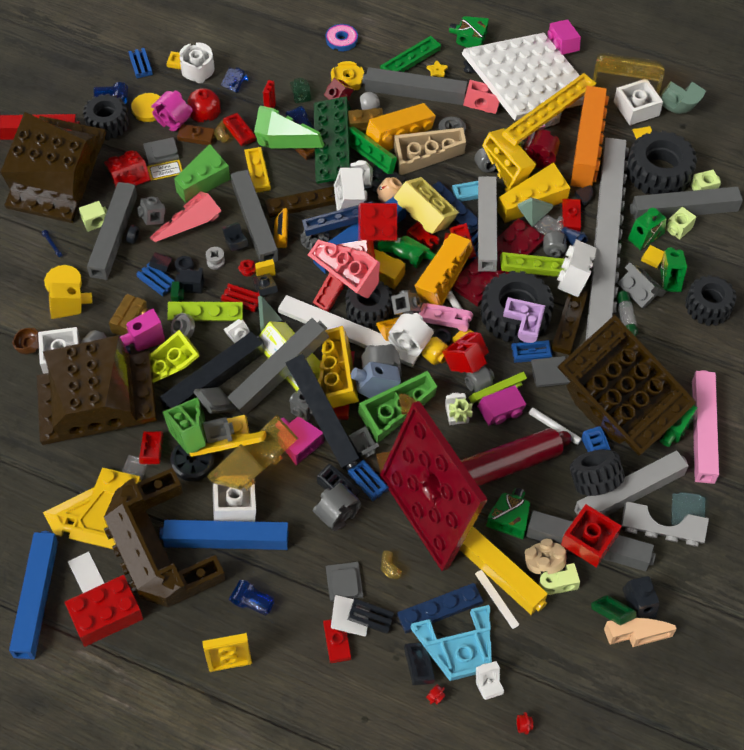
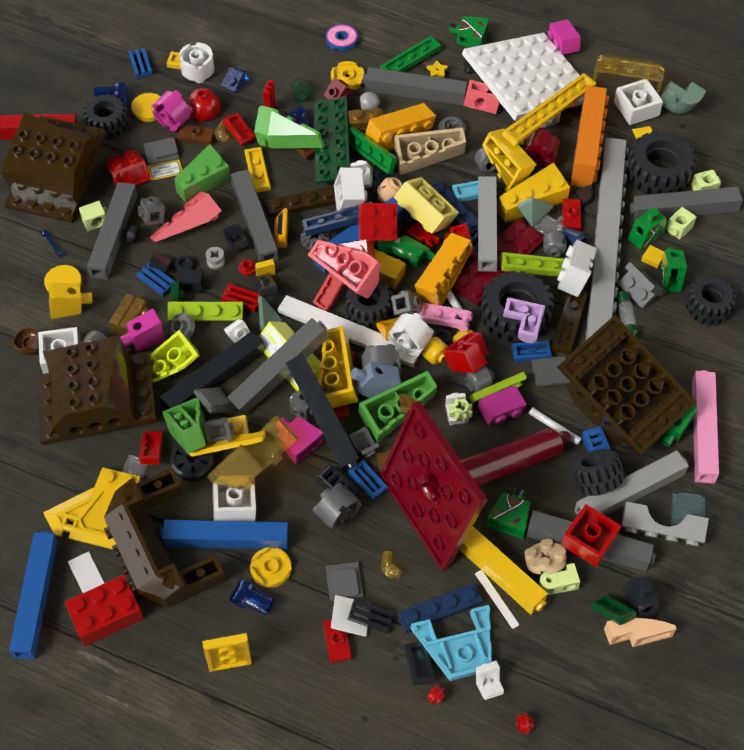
(270, 567): none -> yellow tile

